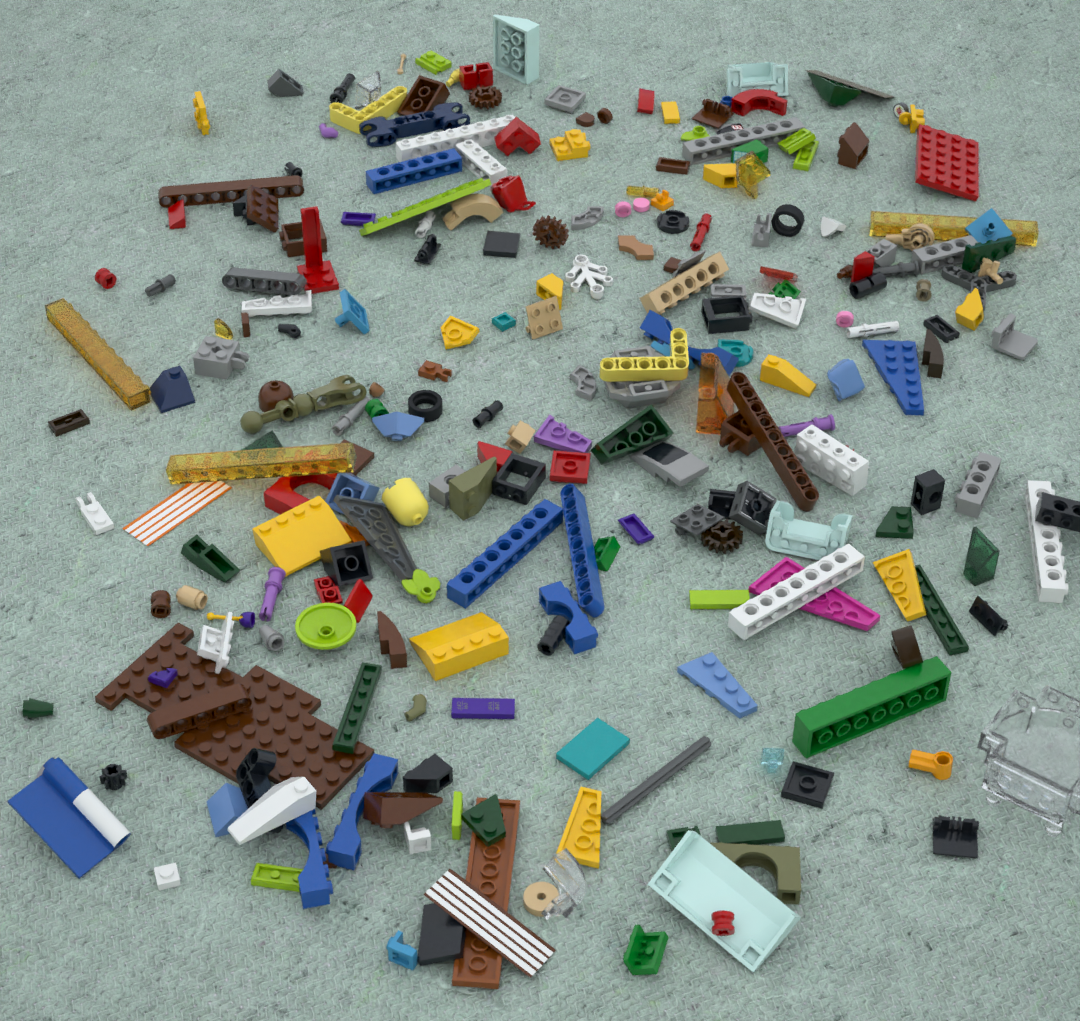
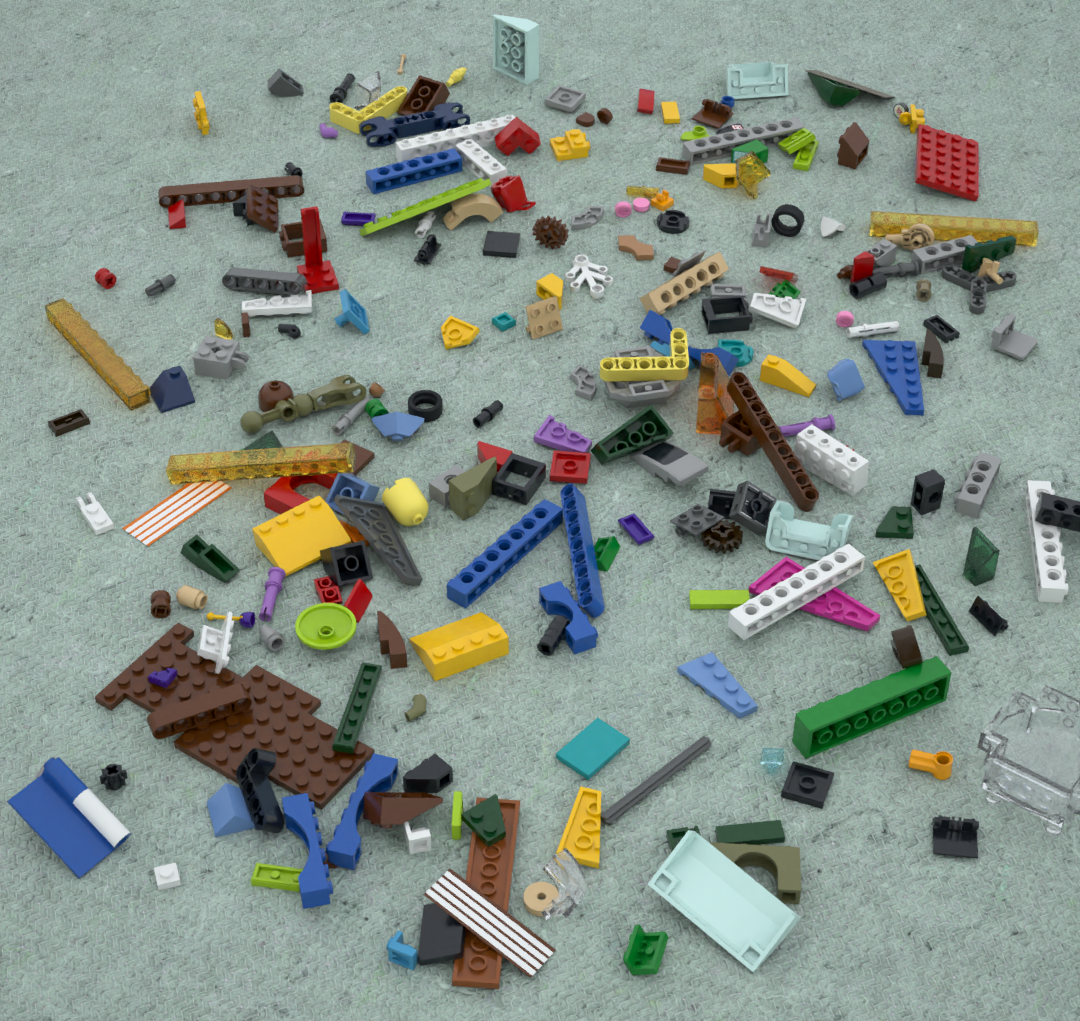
(35, 708): dark green cone -> none
(274, 808): white wedge -> none
(422, 586): lime plate -> none
(433, 62): lime plate -> none
(434, 370): dark orange plate -> none
(471, 79): red piece -> none
(483, 708): dark purple tile -> none
(485, 97): reddish brown gear -> none
(519, 436): tan brick -> none
(702, 228): red pin -> none
(723, 923): red wheel -> none
(758, 99): red arch -> none
(971, 311): yellow slope -> none
(988, 227): dark azure tile -> none

